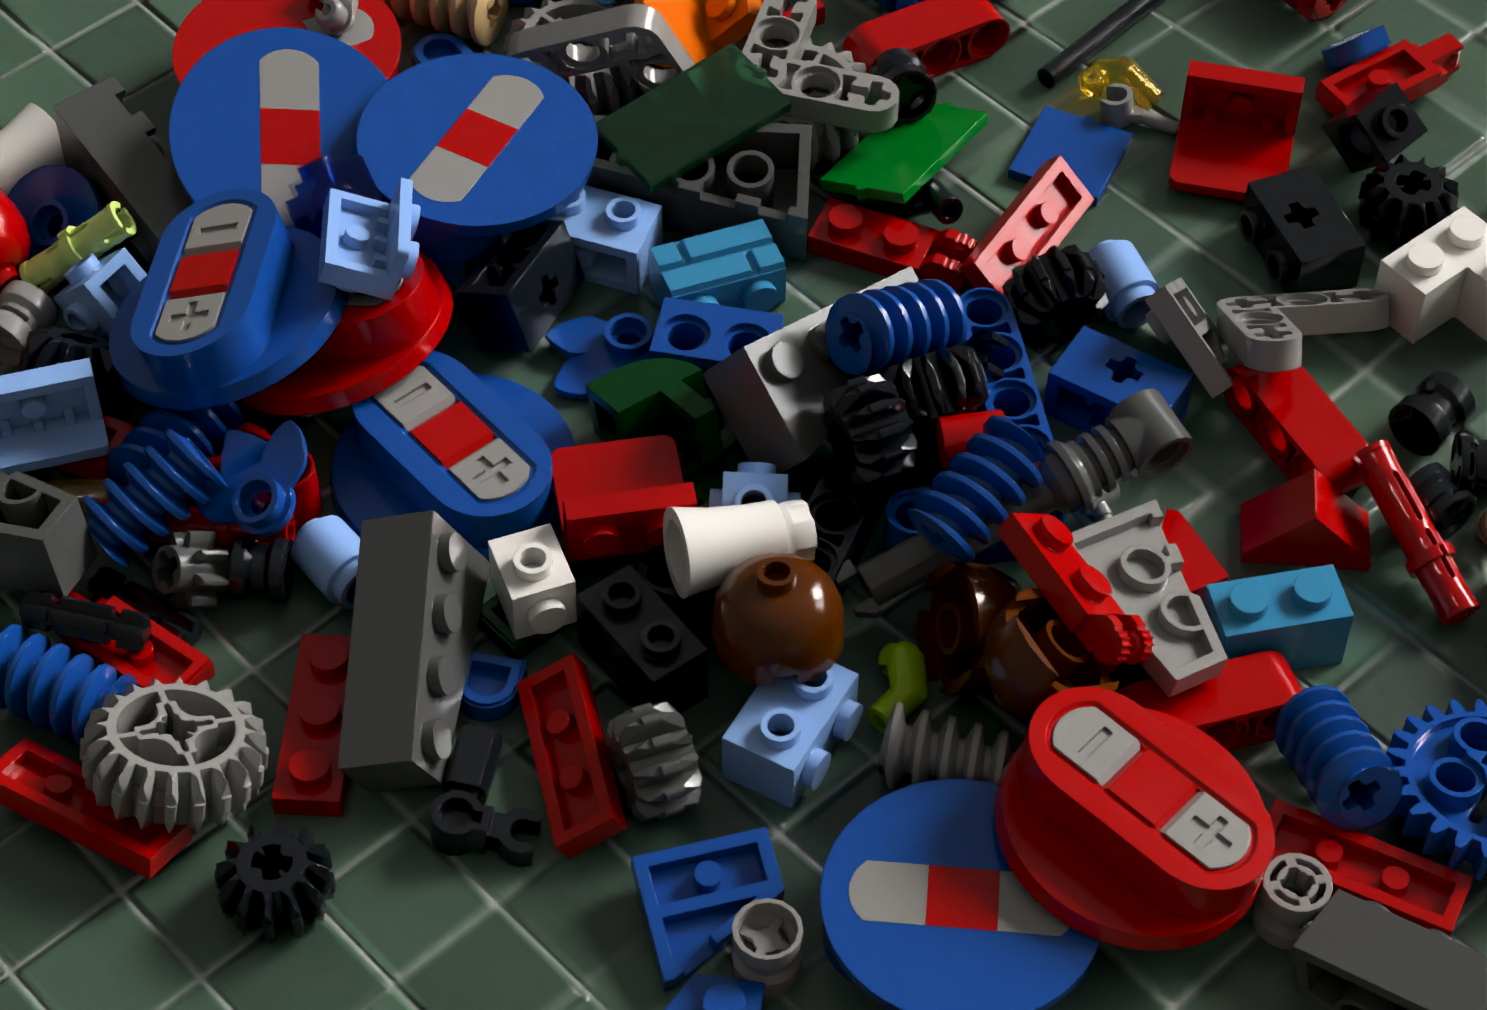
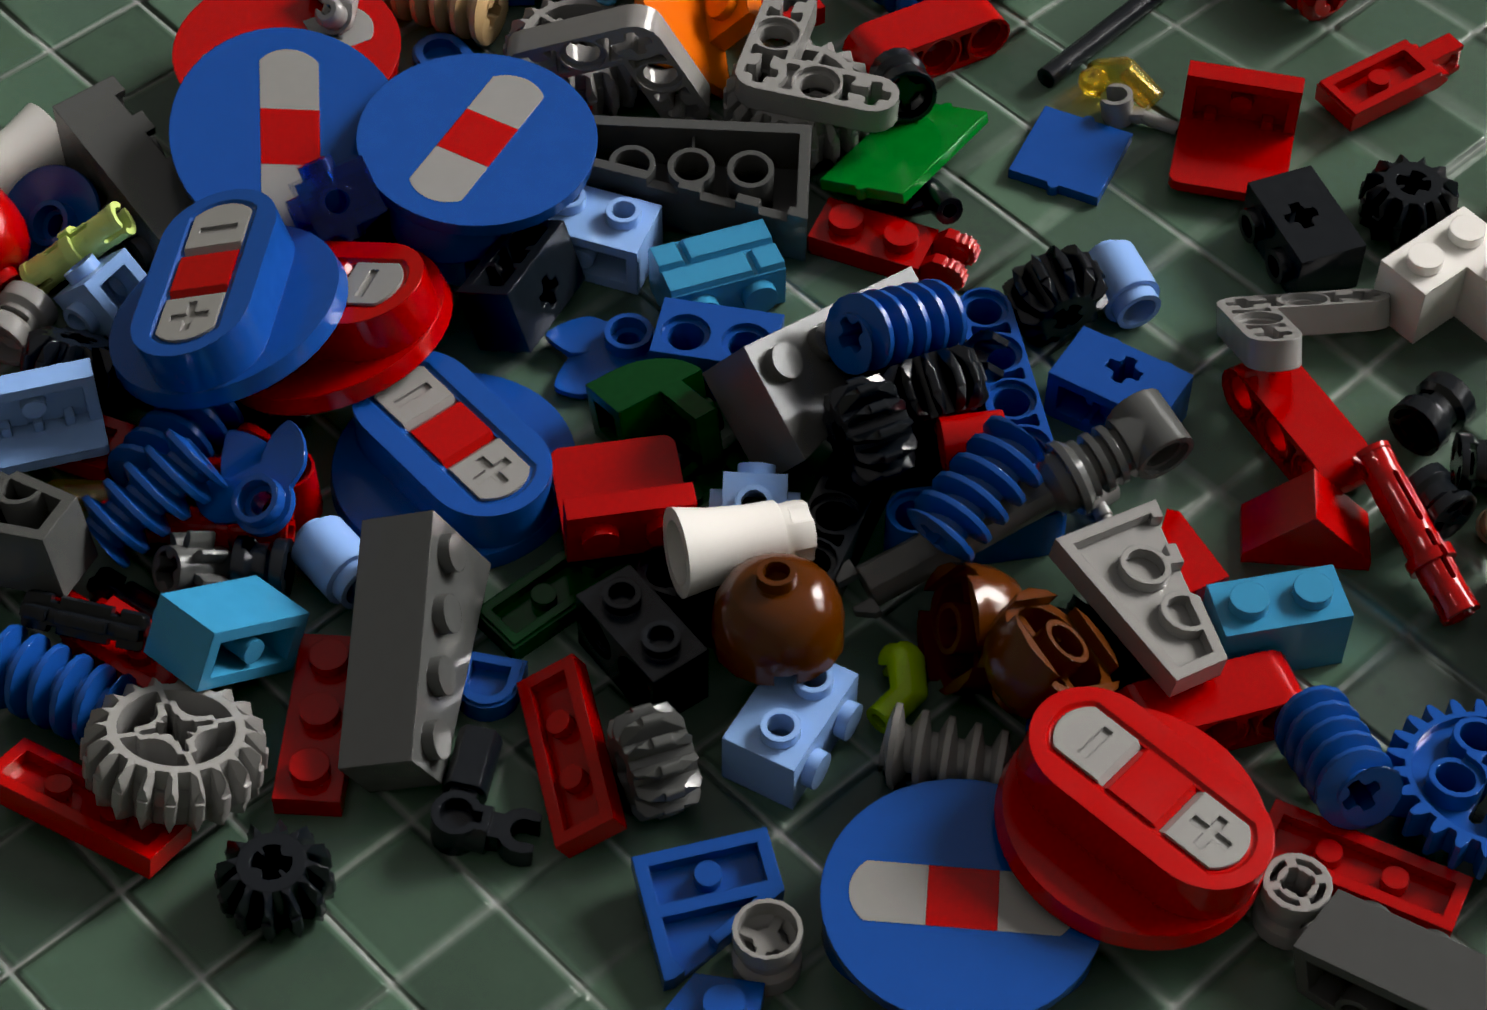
(225, 632): none -> dark azure brick
(368, 241): light blue bracket -> none
(533, 581): white brick -> none
(692, 117): clear green piece -> none
(1030, 225): plate -> none
(1075, 589): red hinge -> none
(1181, 319): light grey wing -> none
(1355, 47): blue tile -> none
(1374, 127): black brick -> none

